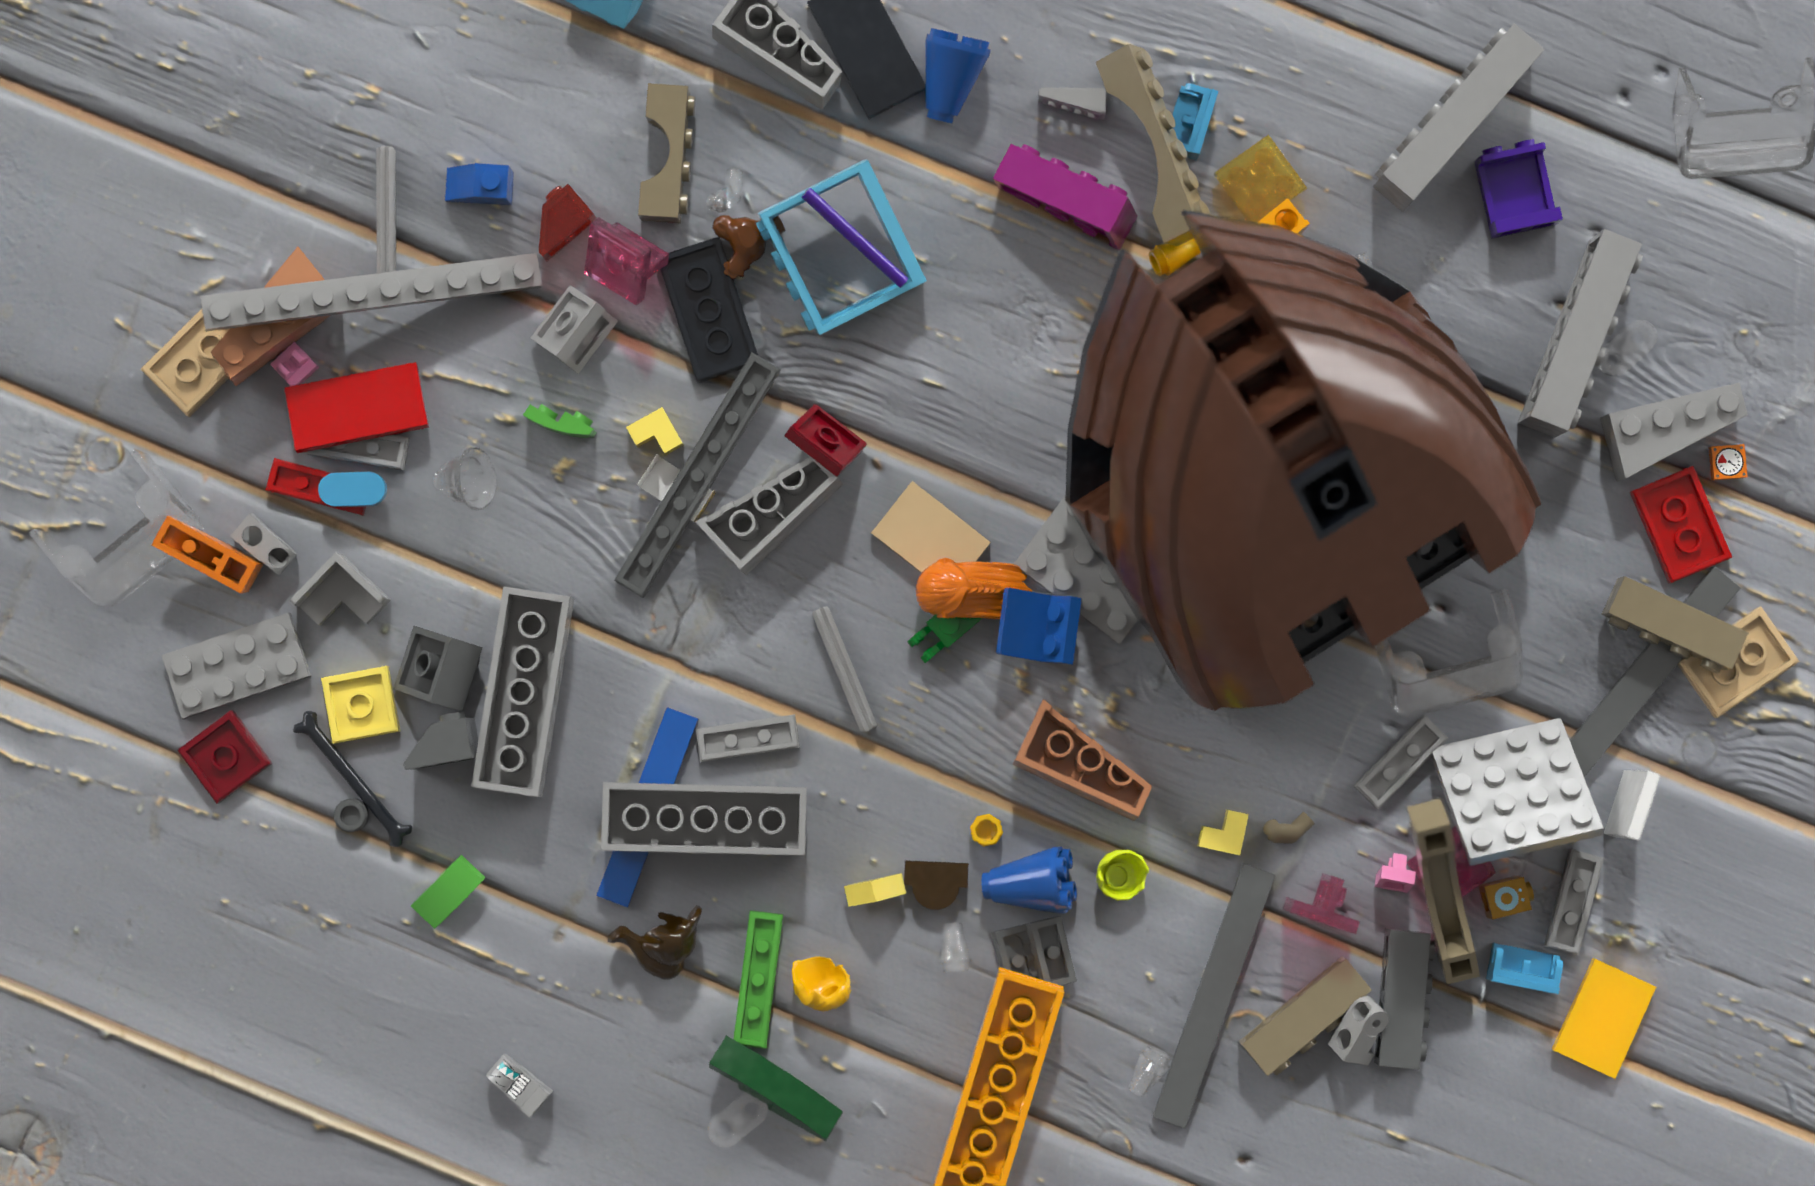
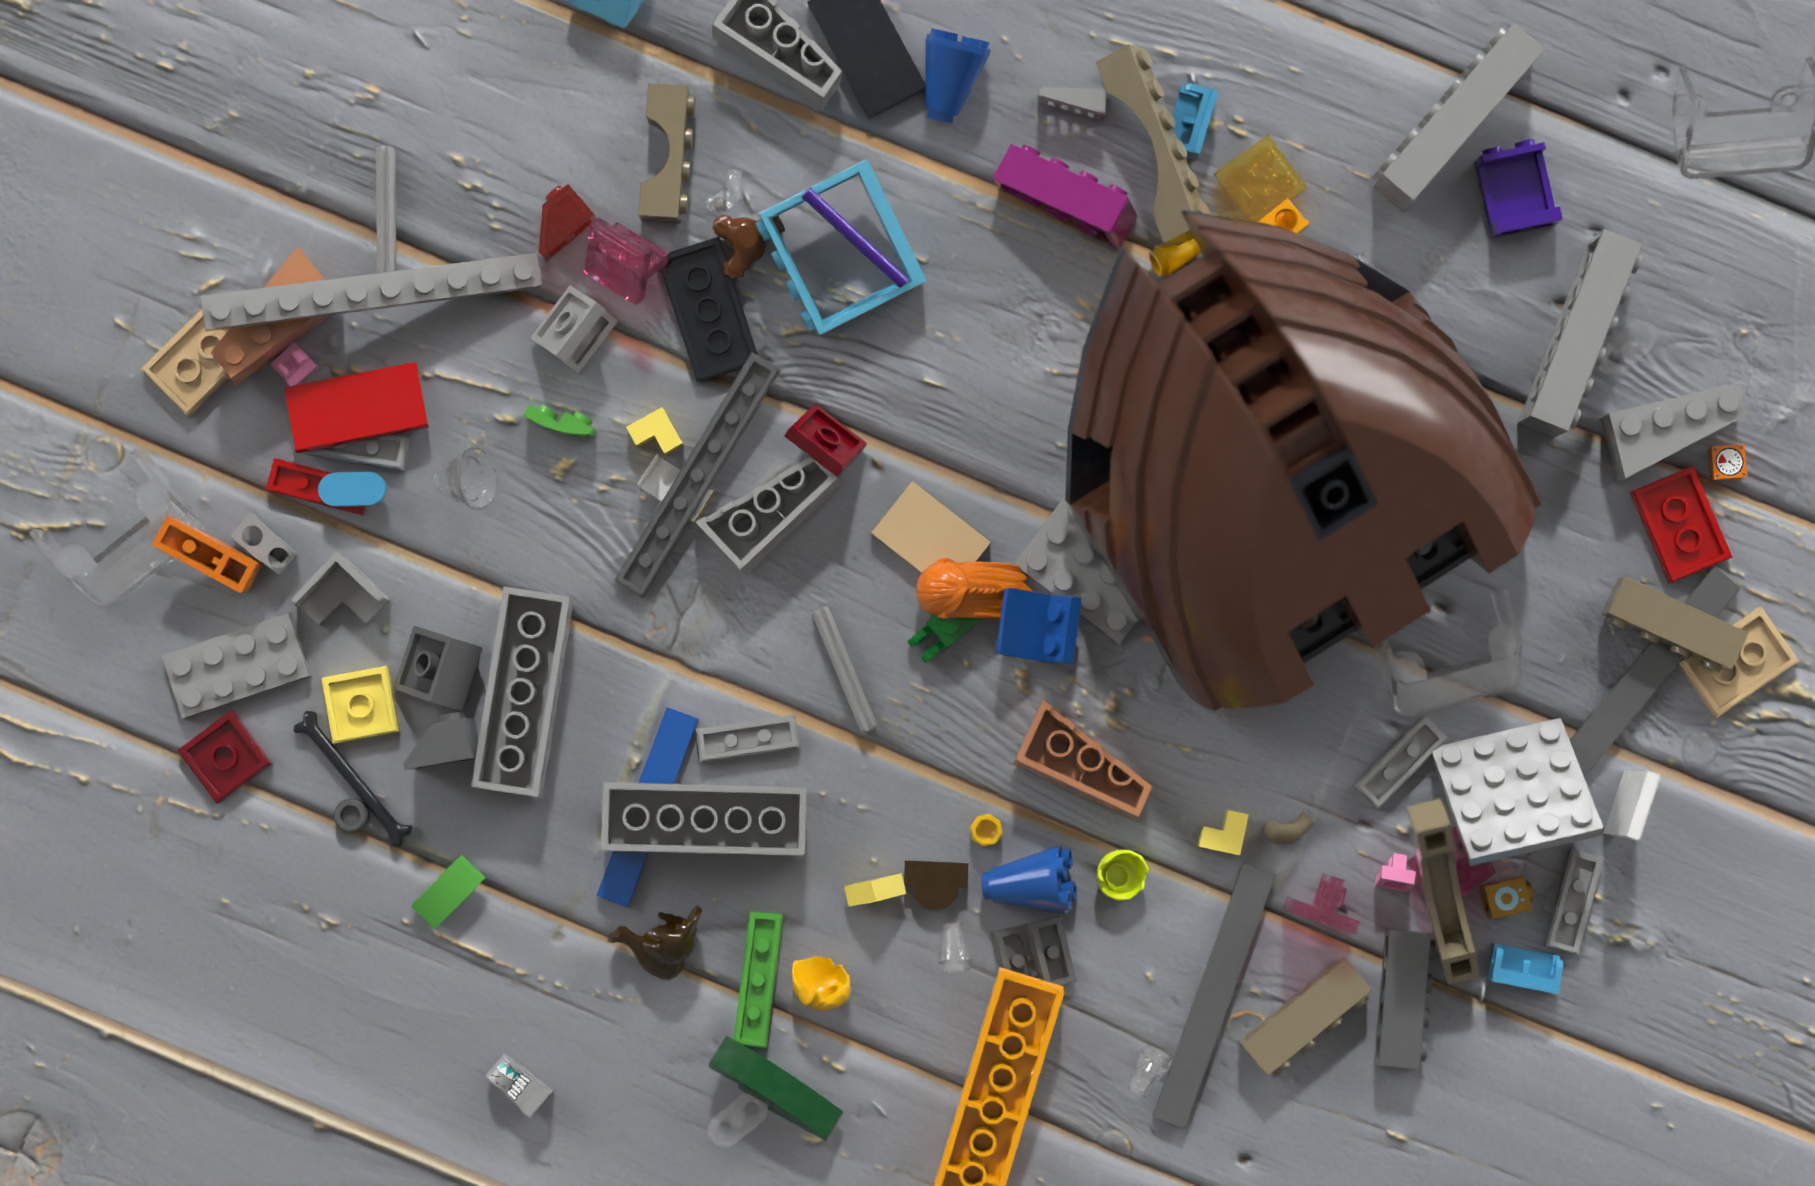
(480, 184): blue slope -> none
(1359, 1031): light grey leg -> none
(1604, 1018): yellow tile -> none

